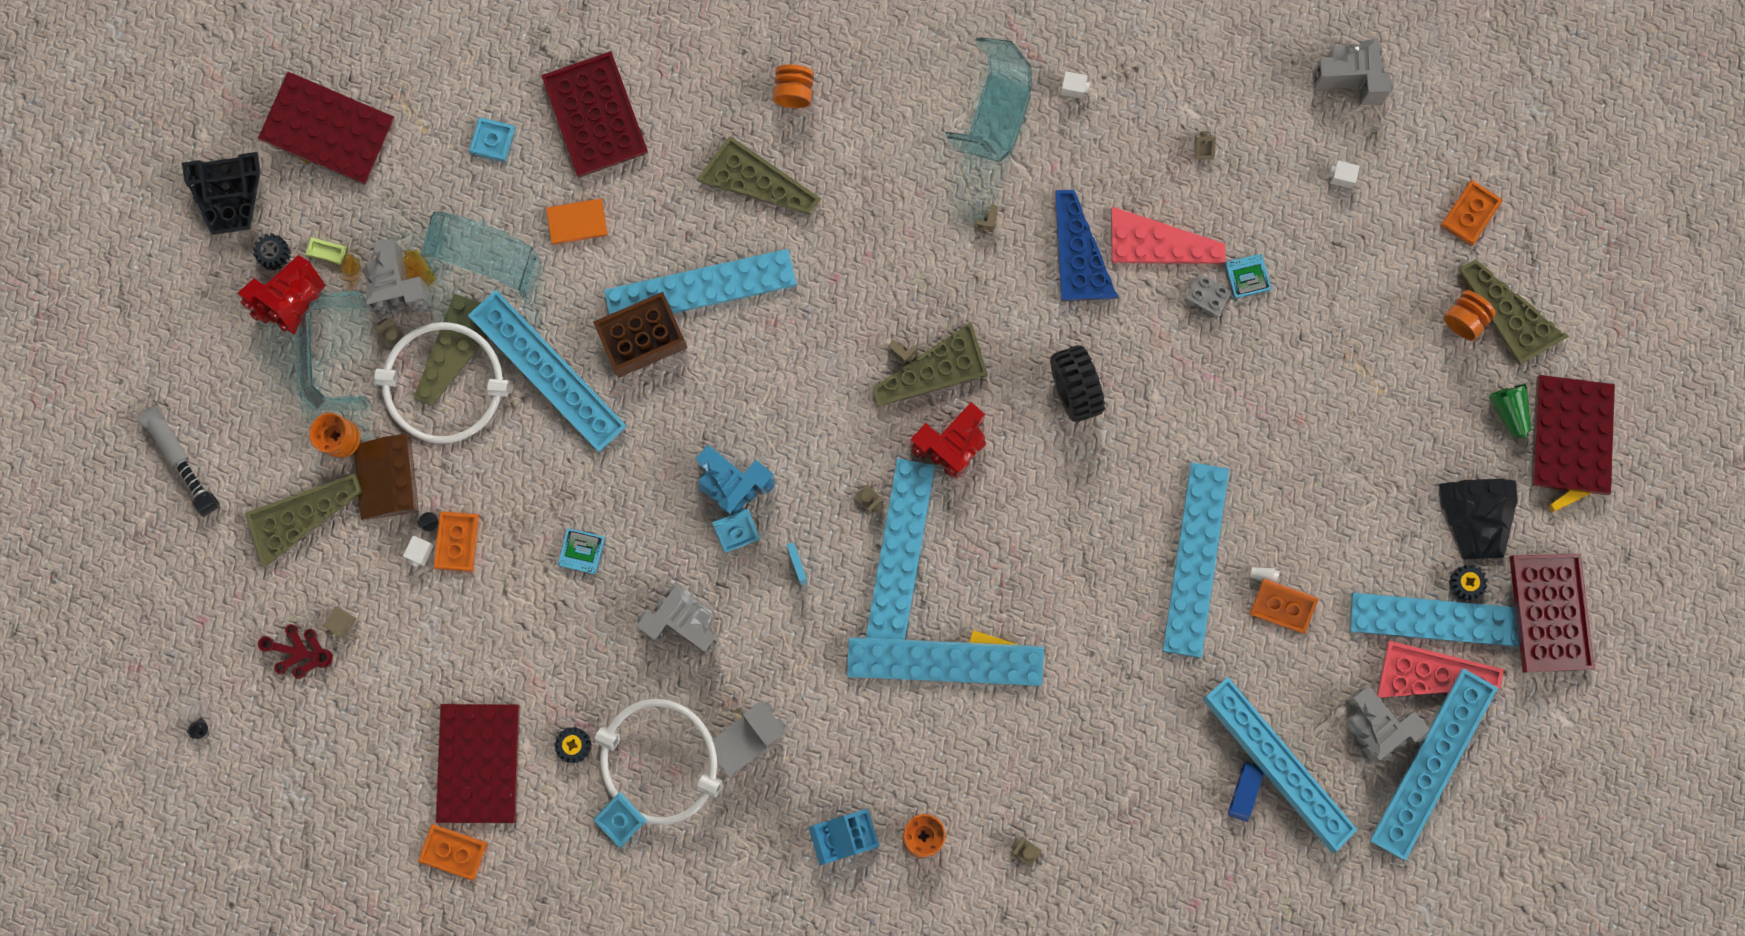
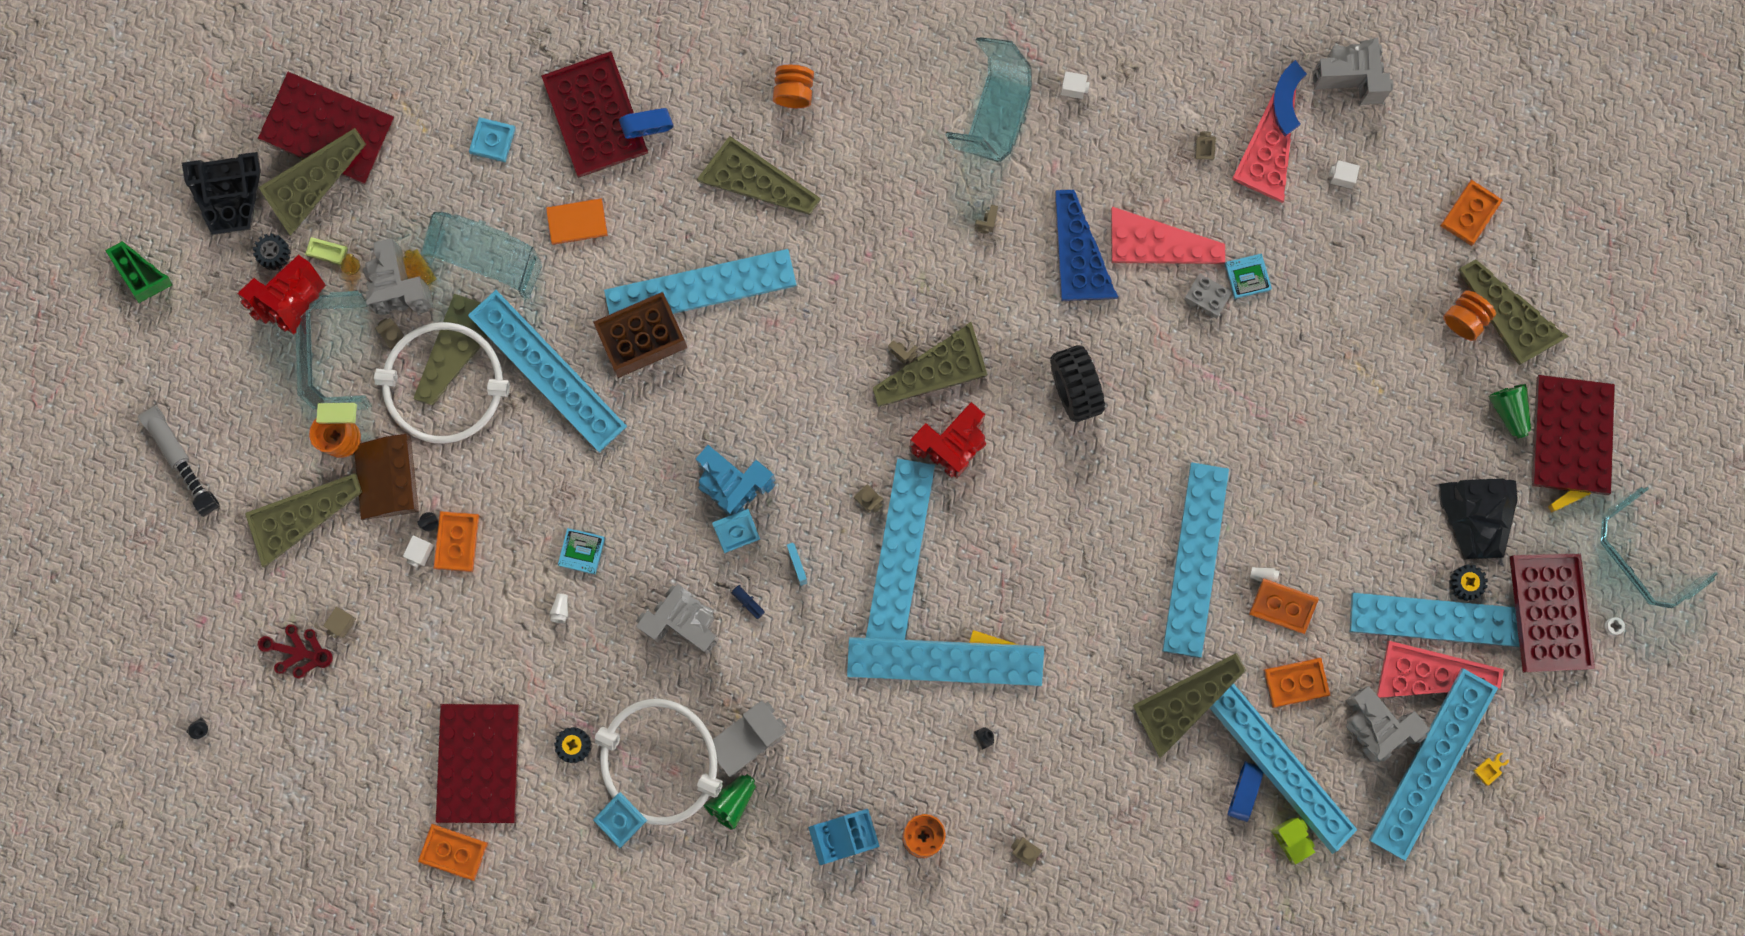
(137, 273): none -> green wedge
(305, 184): none -> olive wing
(336, 413): none -> yellowish green tile
(559, 610): none -> white cone
(646, 123): none -> blue beam
(731, 801): none -> green cone
(747, 602): none -> dark blue axle
(985, 737): none -> black plate
(1180, 706): none -> olive wing
(1266, 157): none -> coral wing
(1284, 95): none -> blue tile
(1293, 841): none -> lime brick
(1296, 682): none -> orange tile
(1489, 770): none -> yellow plate
(1610, 630): none -> white bush
(1685, 594): none -> clear light blue piece

